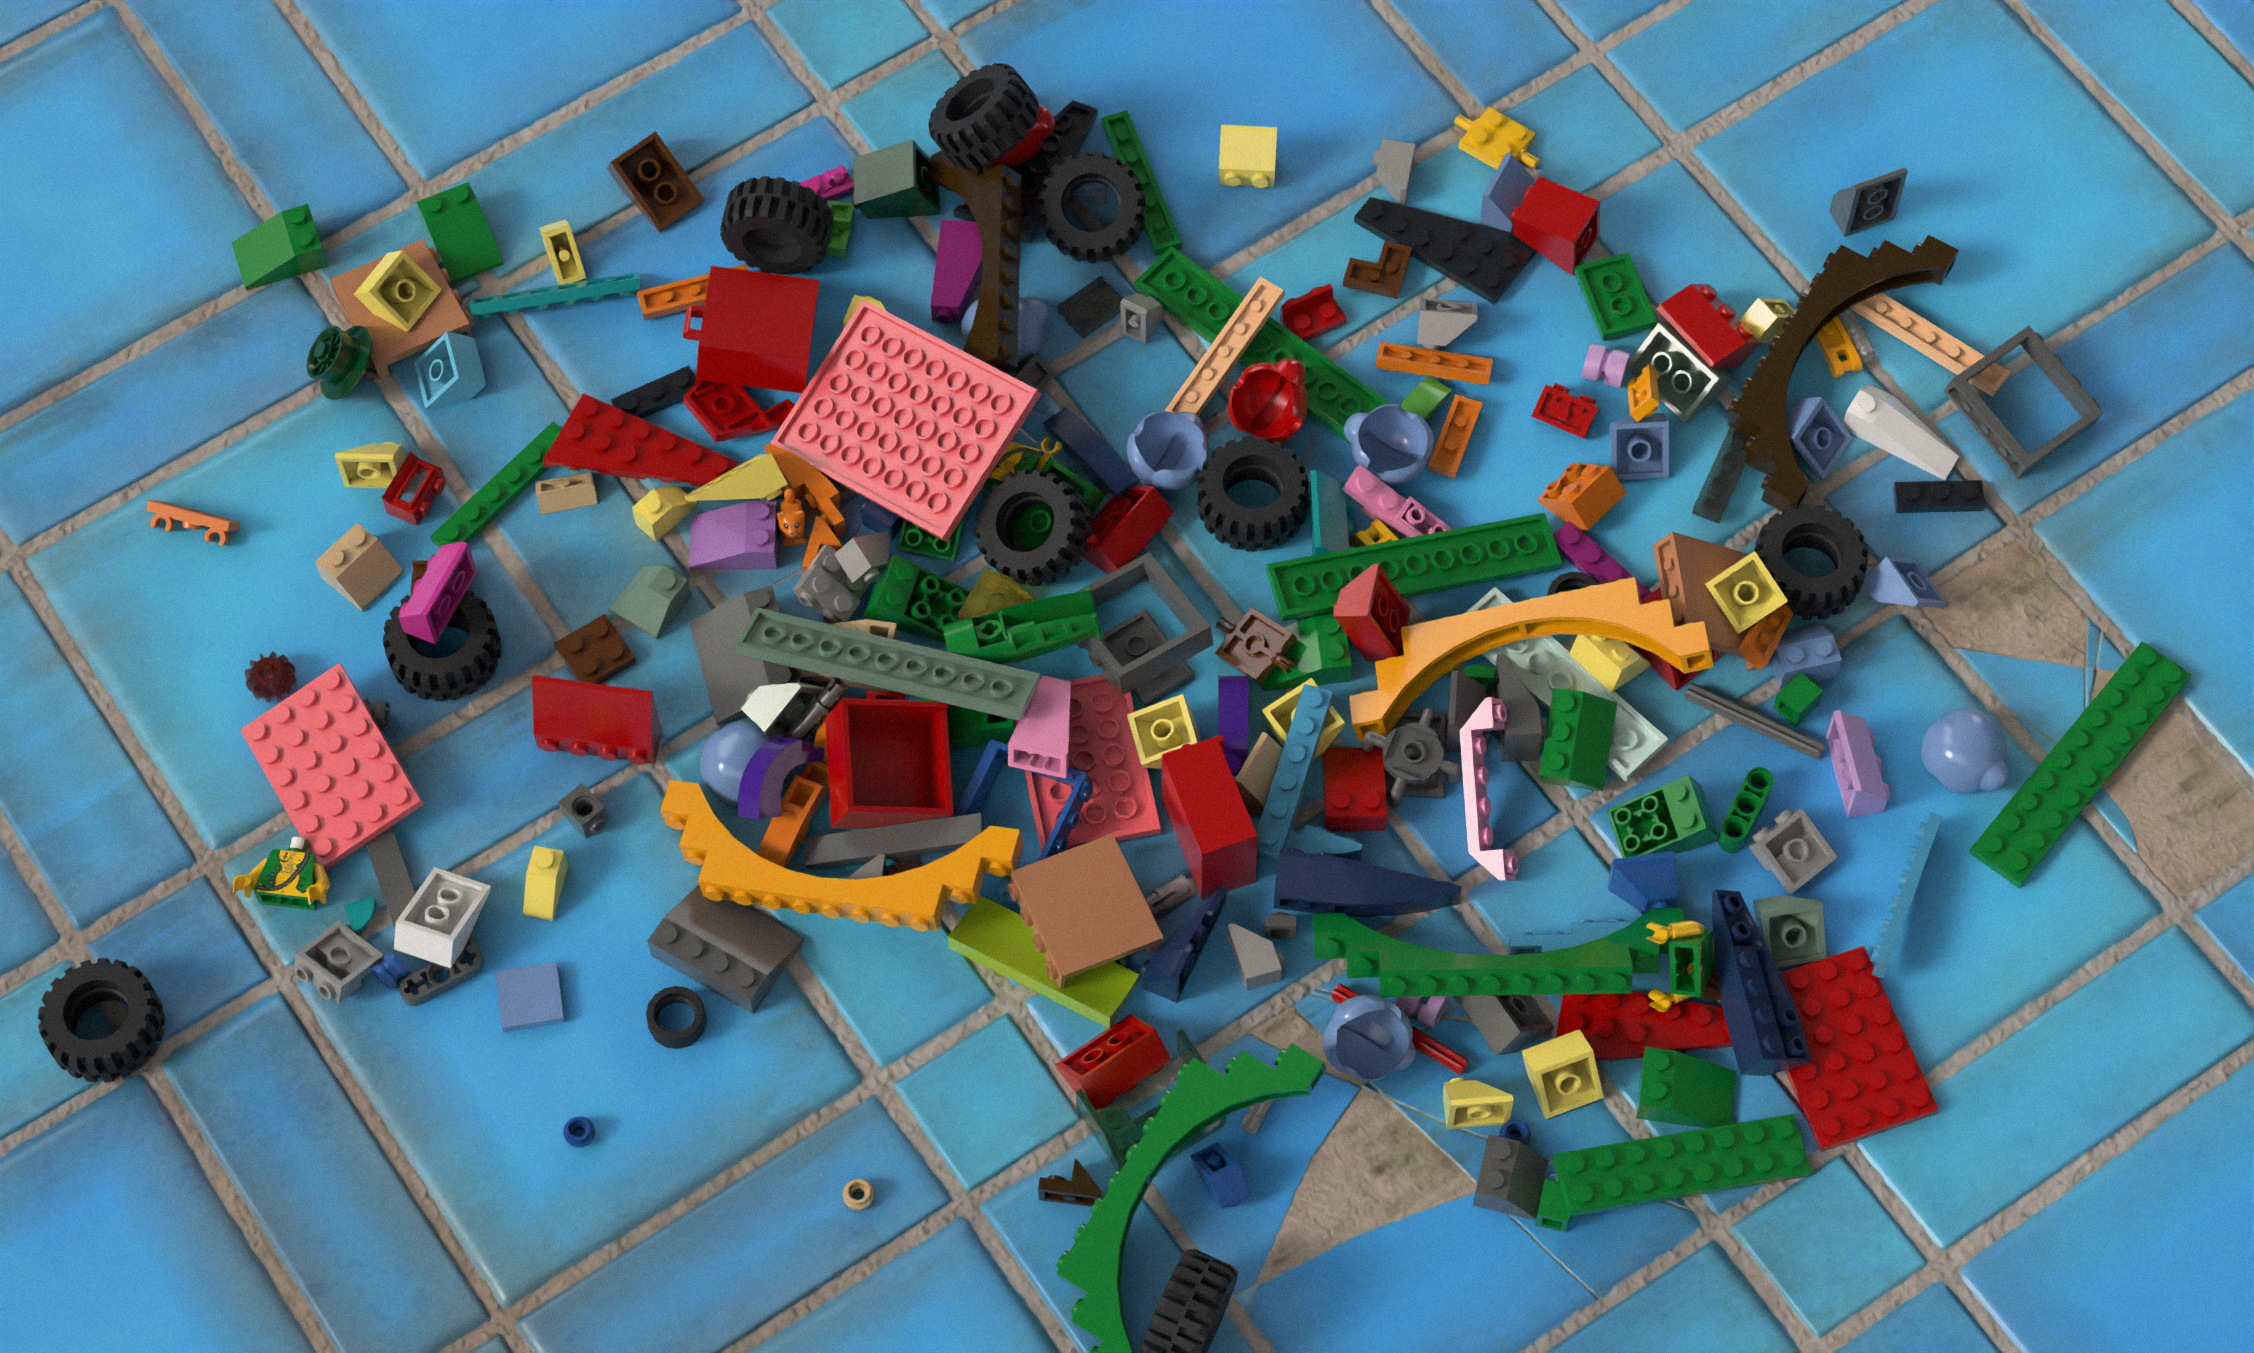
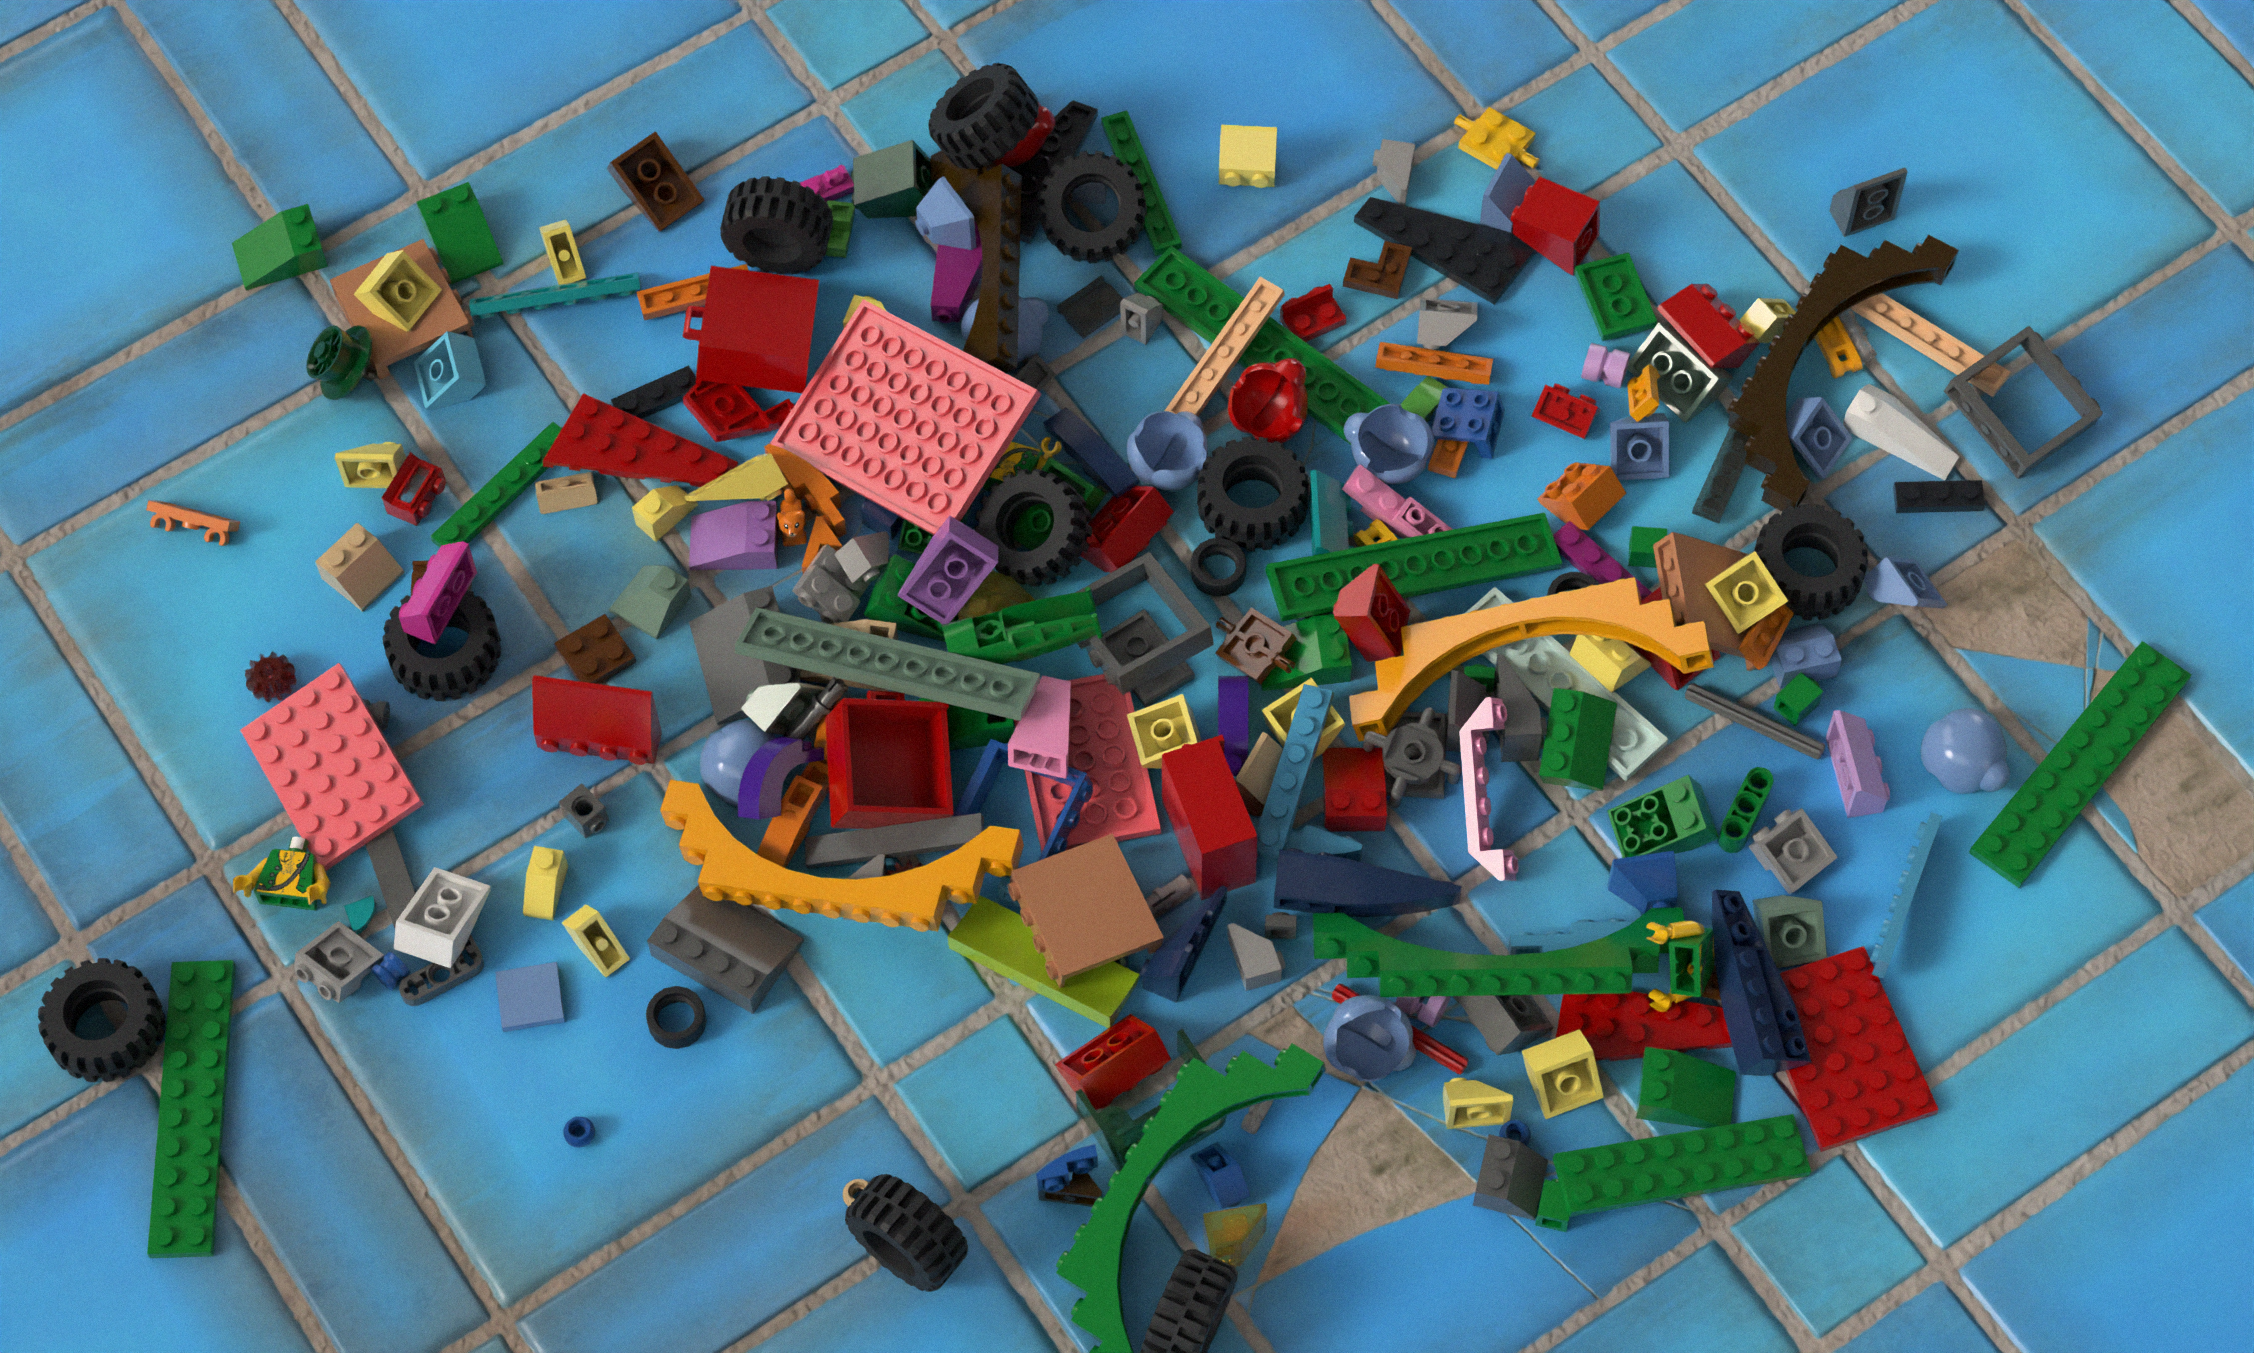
(191, 1110): none -> green plate
(596, 940): none -> light yellow slope
(906, 1232): none -> black tyre
(946, 217): none -> medium blue slope
(949, 570): none -> medium lavender slope
(1056, 1173): none -> blue slope
(1222, 547): none -> black tyre
(1234, 1232): none -> clear yellow slope
(1470, 418): none -> blue bracket
(1641, 545): none -> green brick

